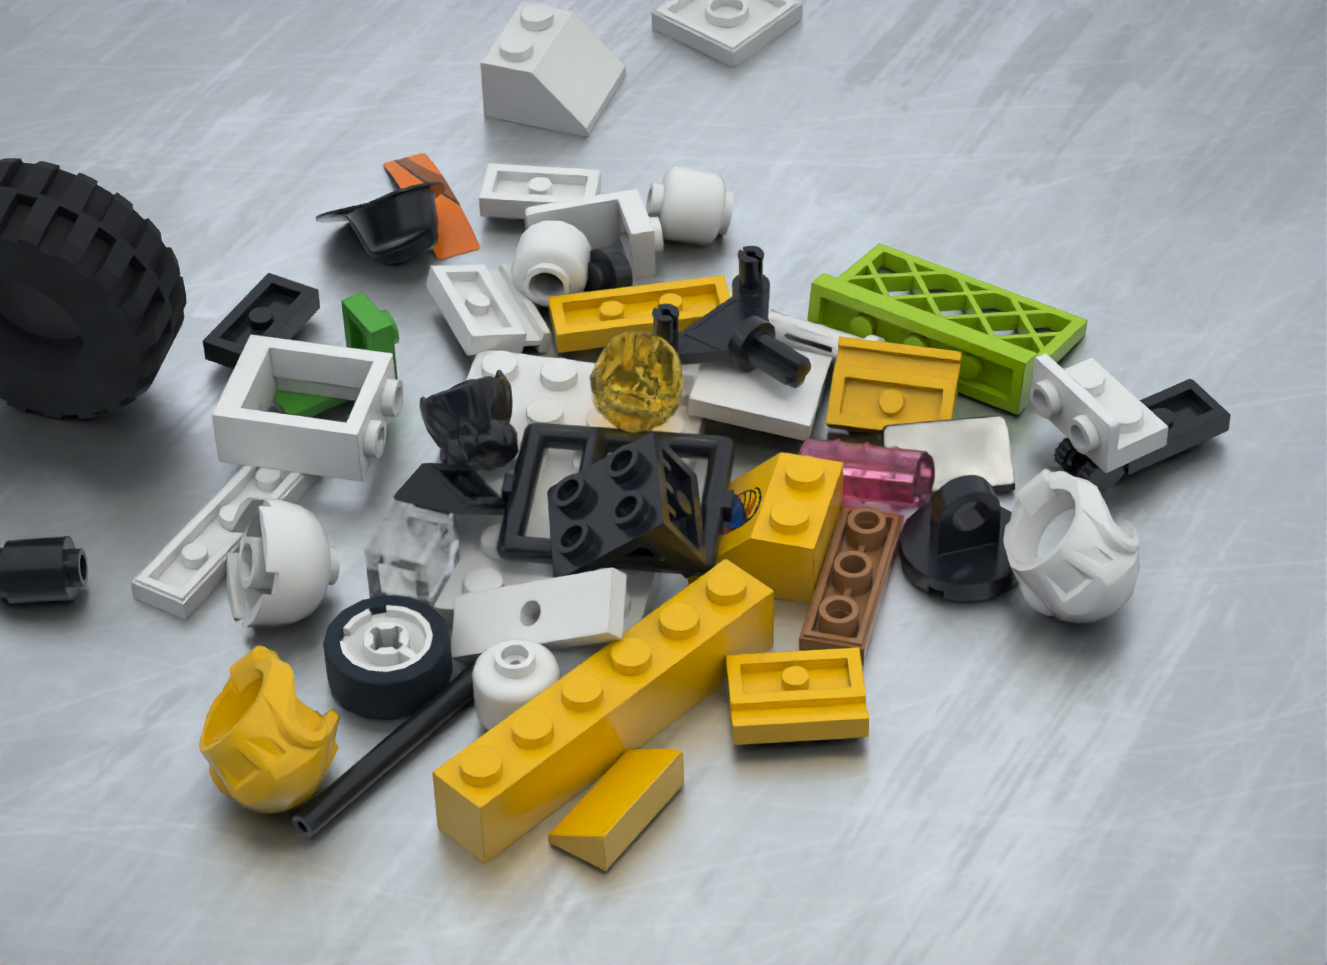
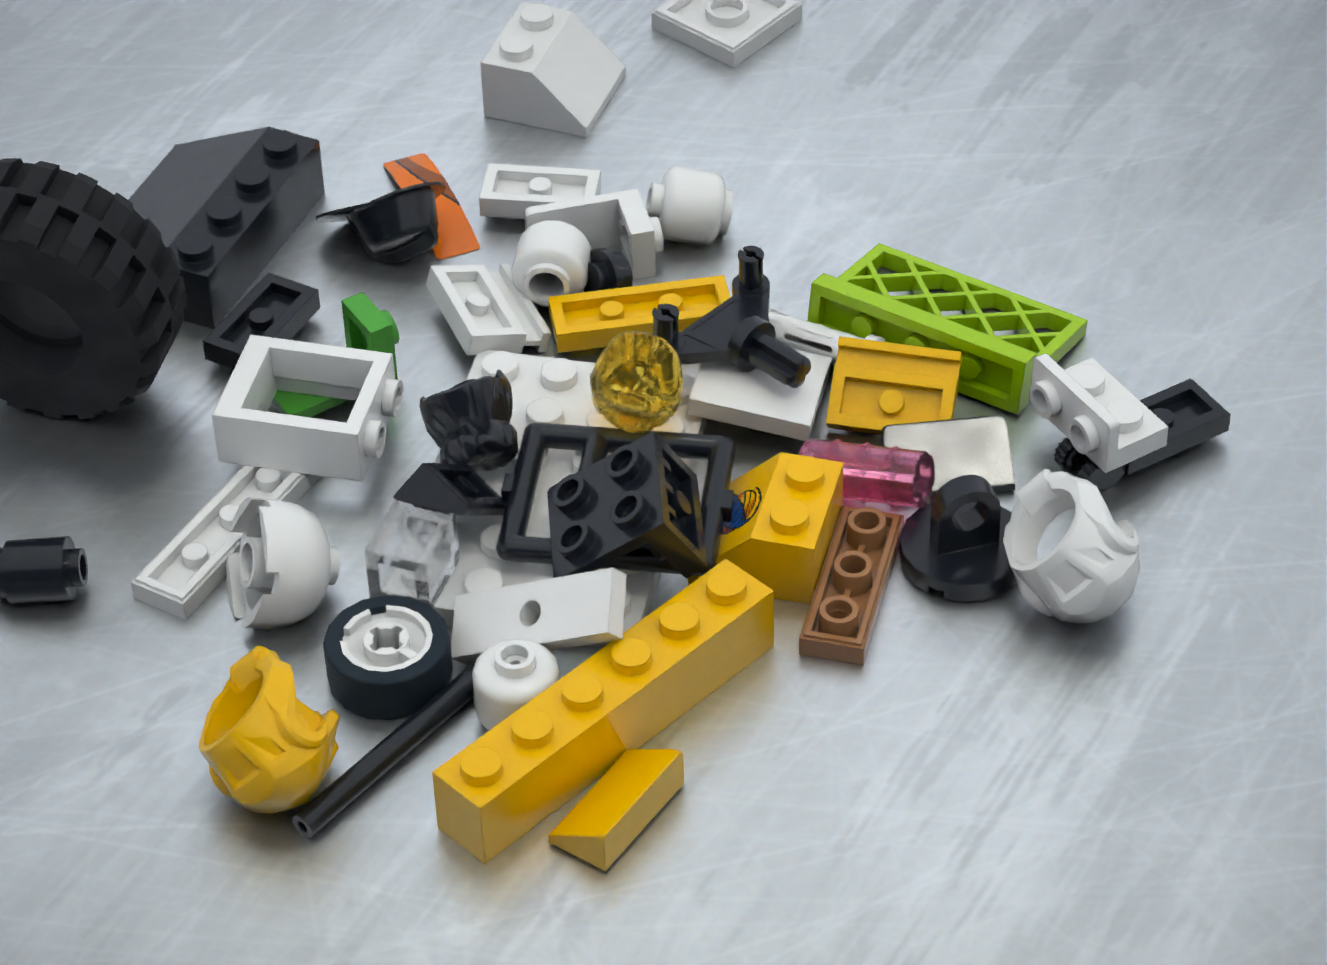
(229, 210): none -> black slope
(796, 696): yellow plate -> none

